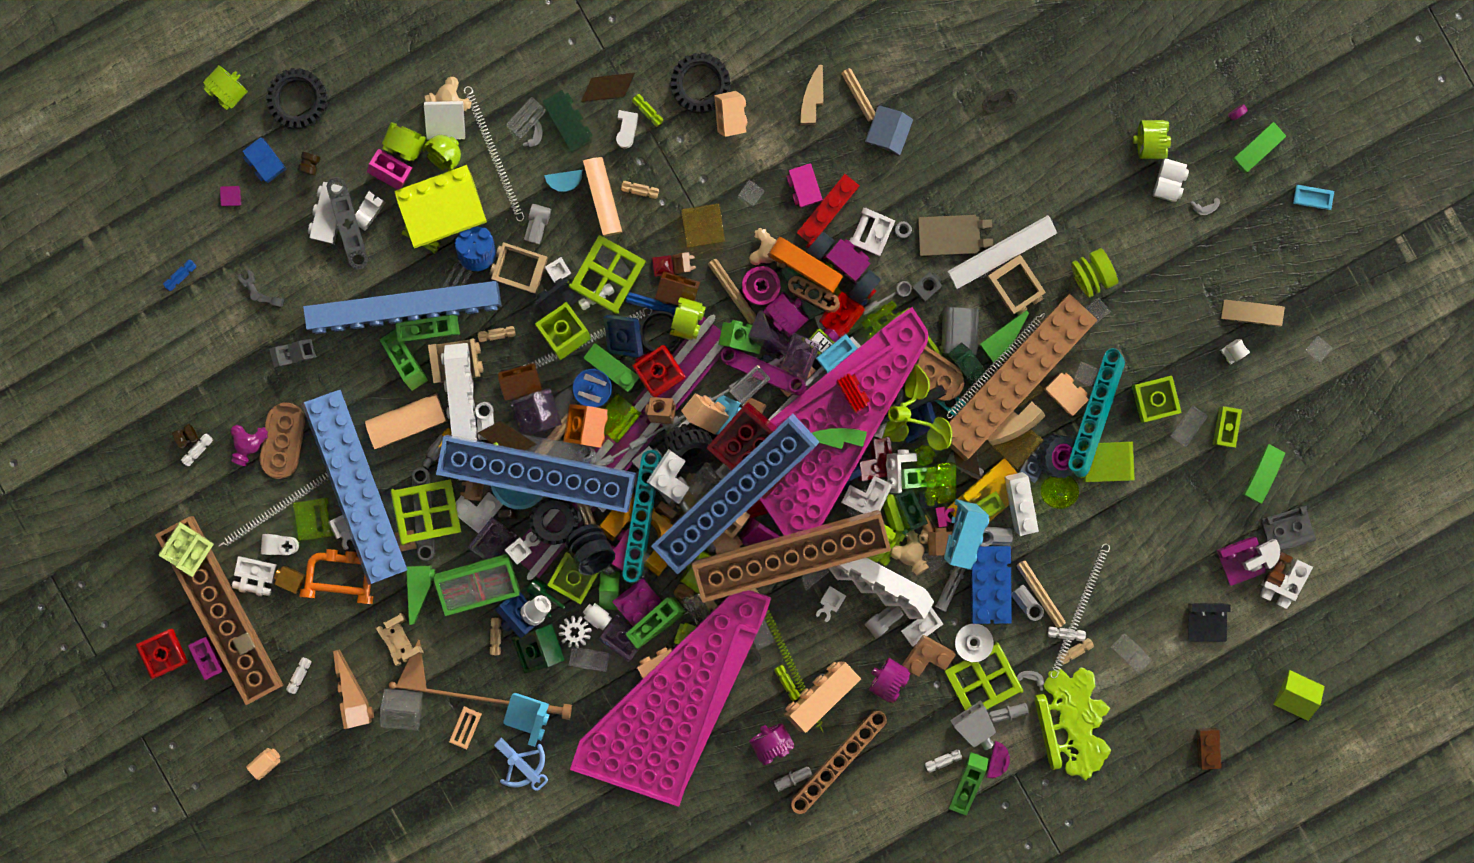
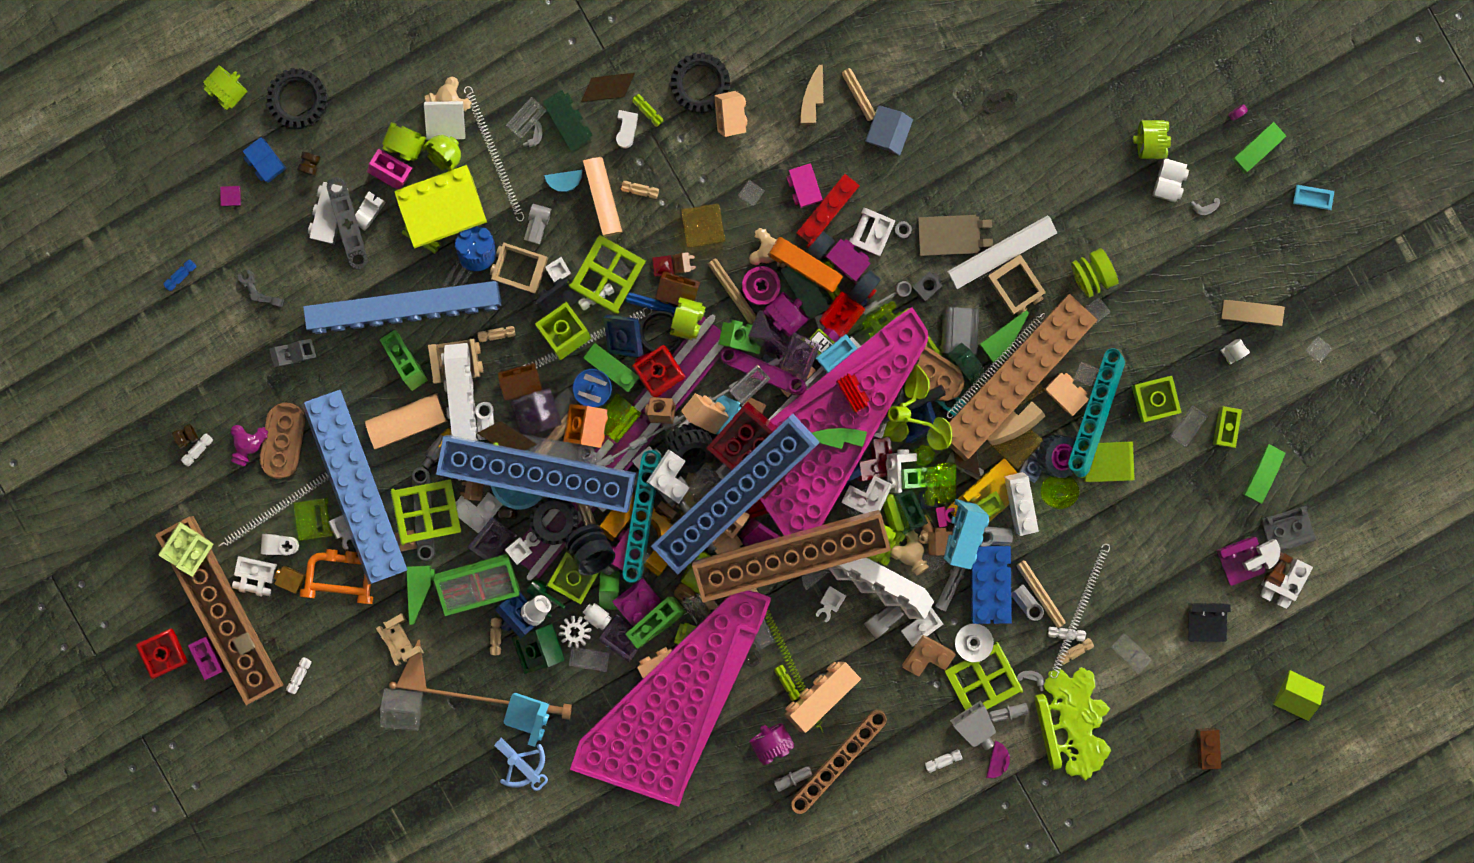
(264, 763): light nougat brick -> none
(354, 707): medium nougat wedge -> none
(427, 328): bright green slope -> none
(471, 712): light nougat tile -> none
(828, 295): medium nougat beam -> none
(889, 680): magenta piece -> none
(968, 783): bright green slope -> none

